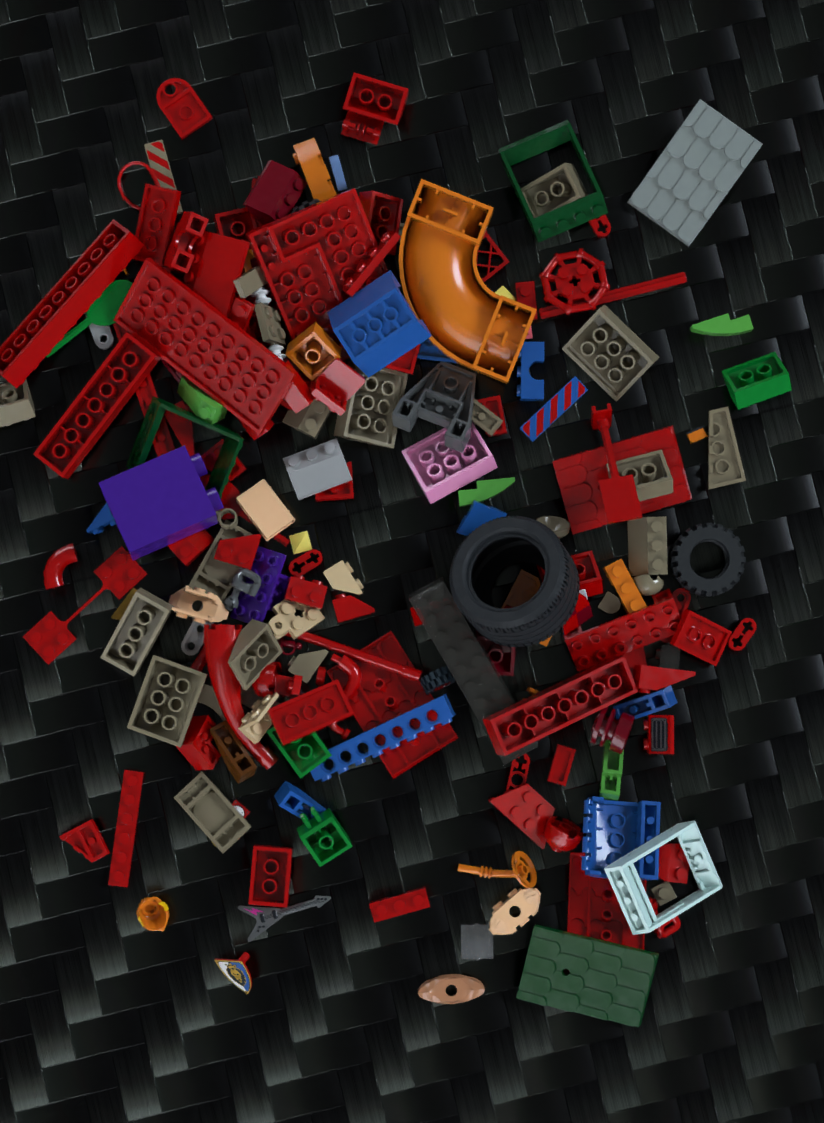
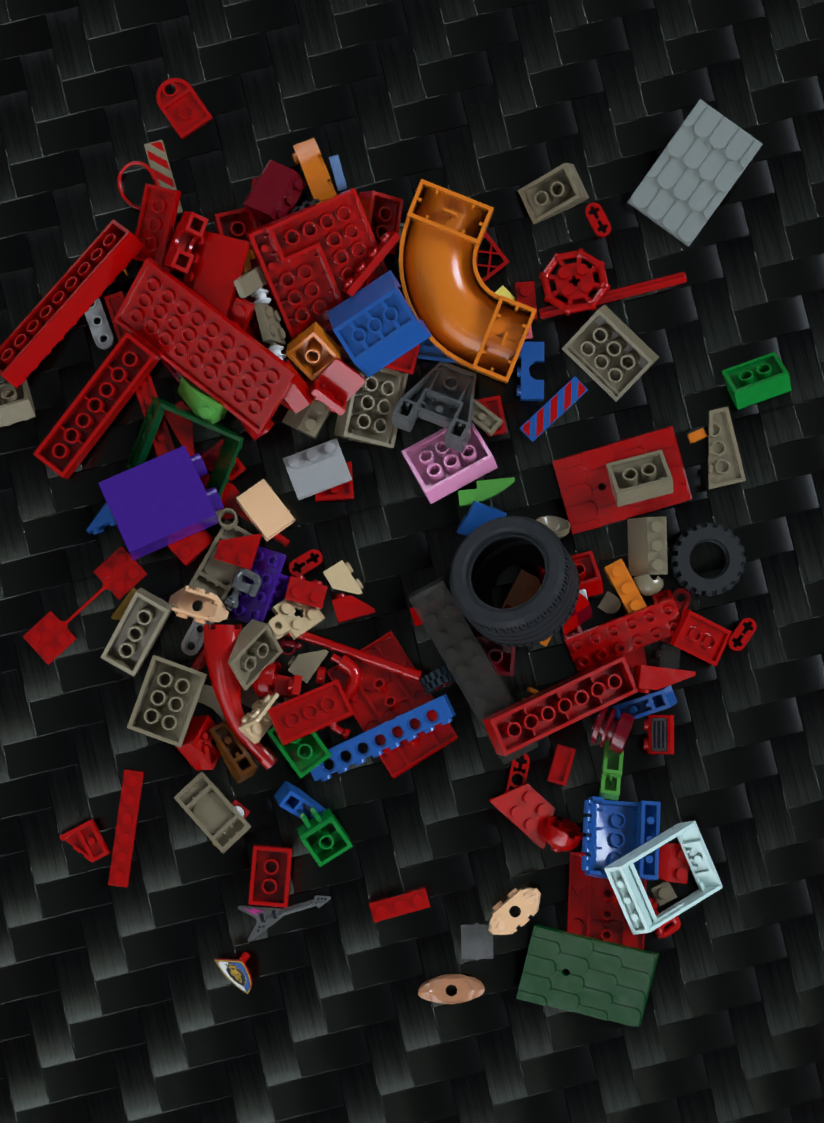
(57, 563): red cylinder -> none
(101, 311): green piece -> none
(153, 914): orange hair -> none
(300, 542): light yellow slope -> none
(362, 128): red hinge -> none
(376, 99): red slope -> none
(519, 870): orange dish -> none
(566, 216): dark green window -> none
(618, 492): red piece -> none
(723, 326): bright green slope -> none

